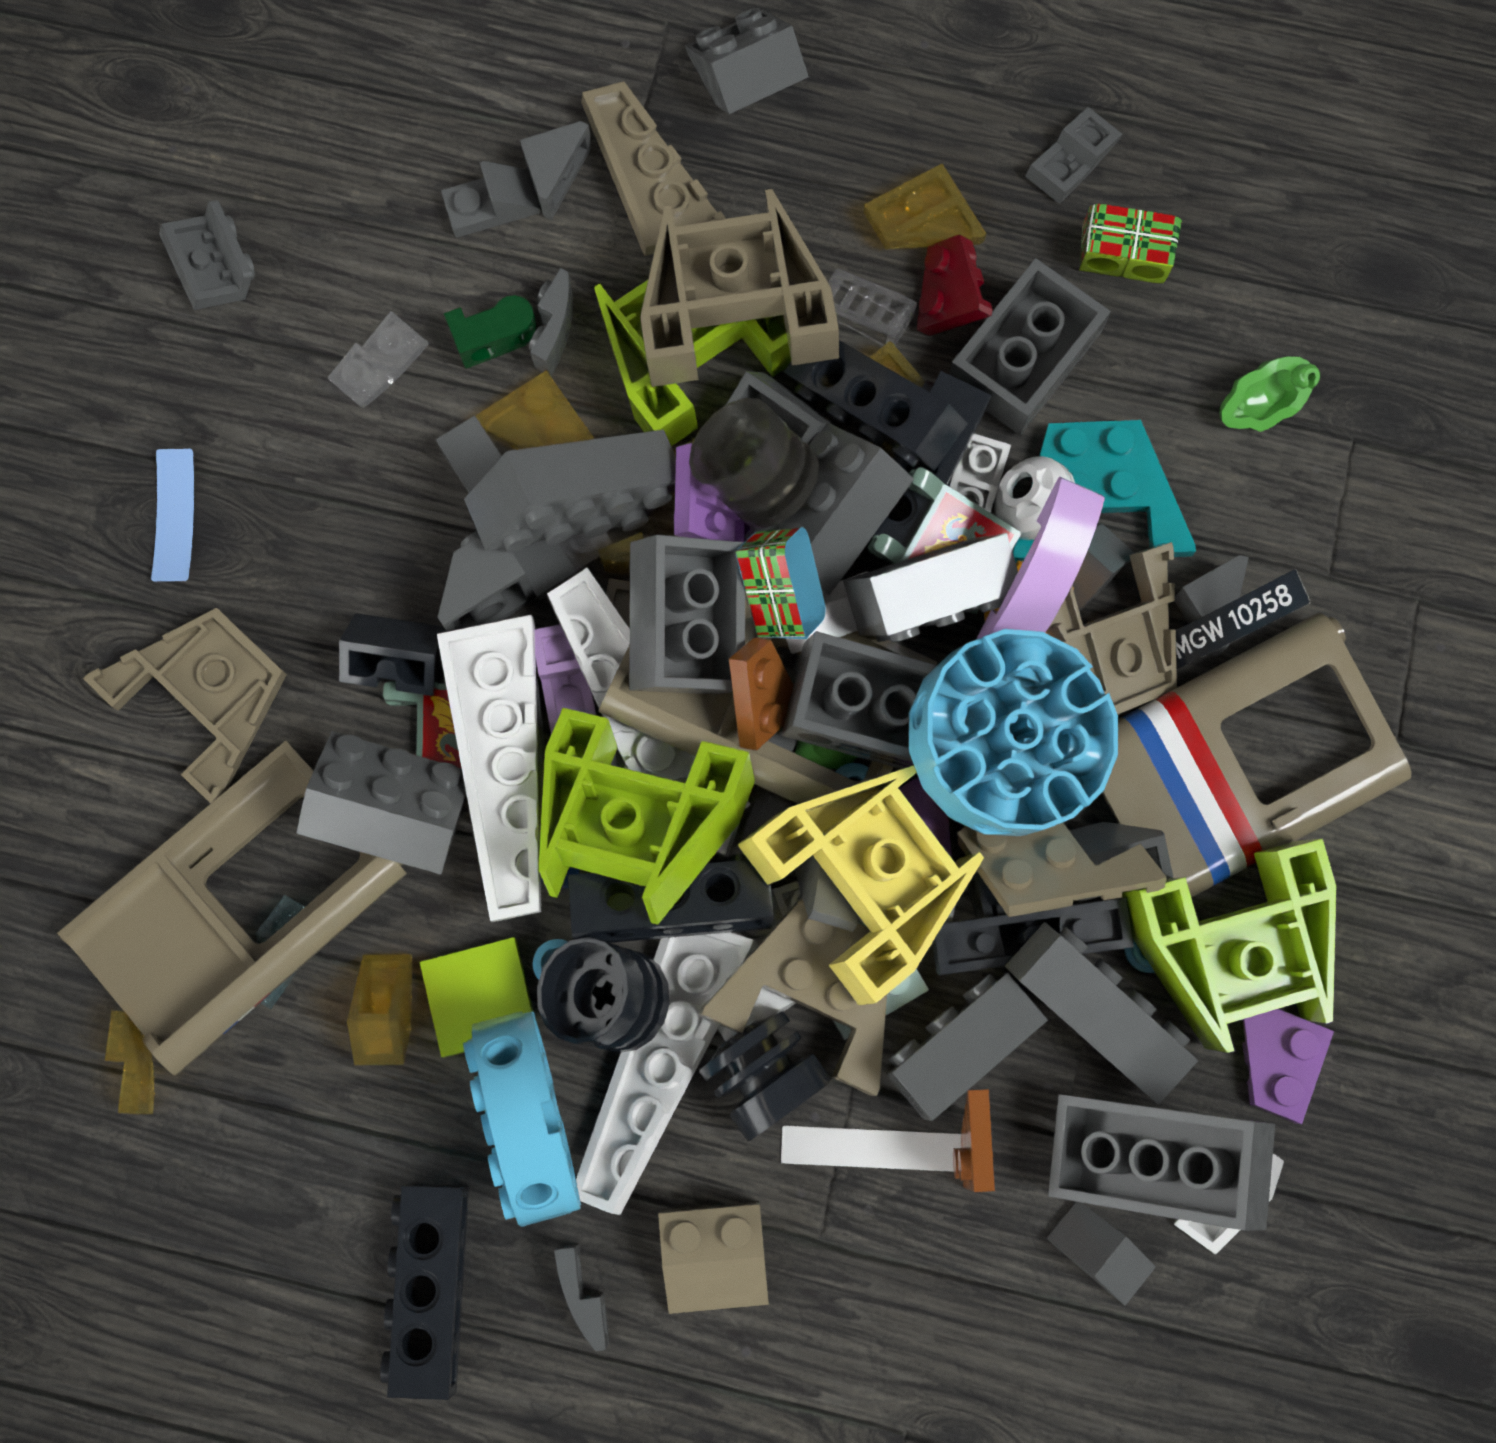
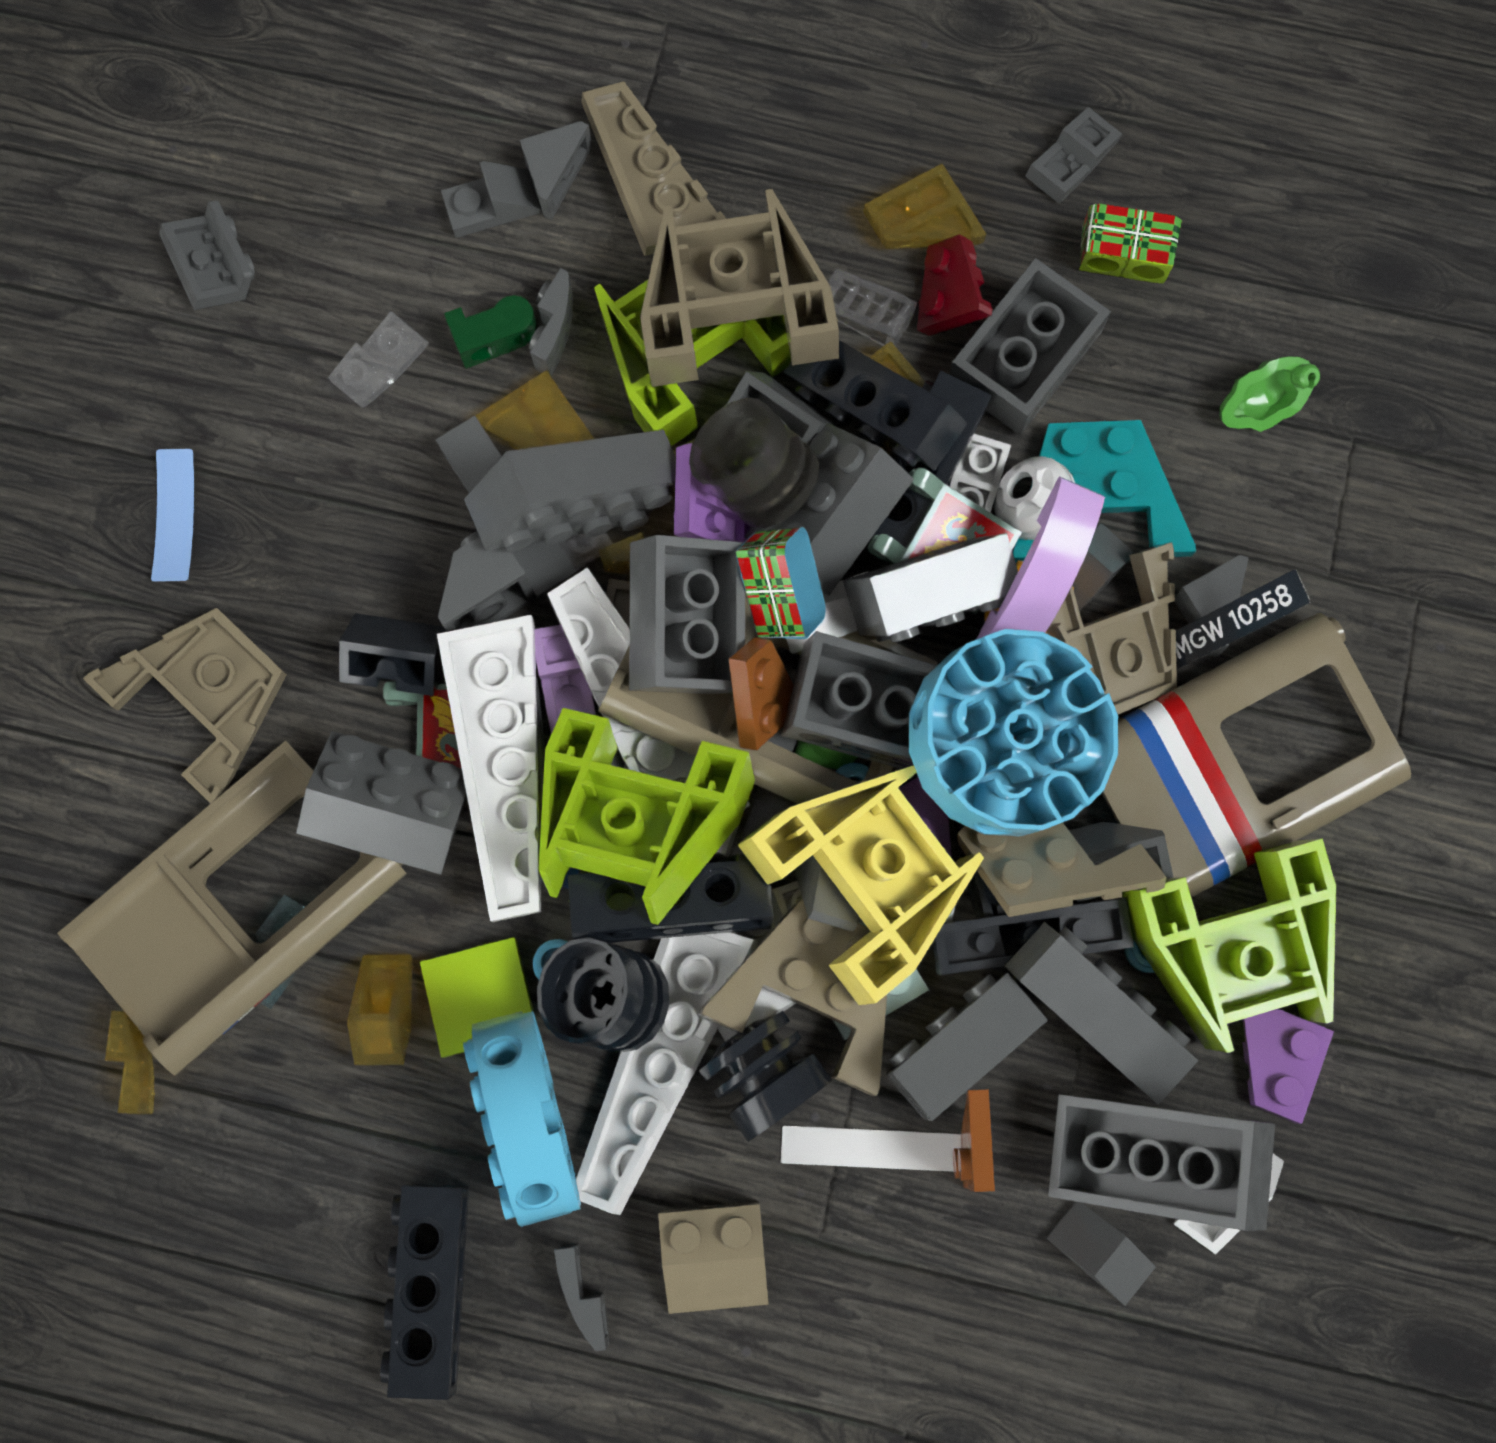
(747, 59): dark grey slope -> none

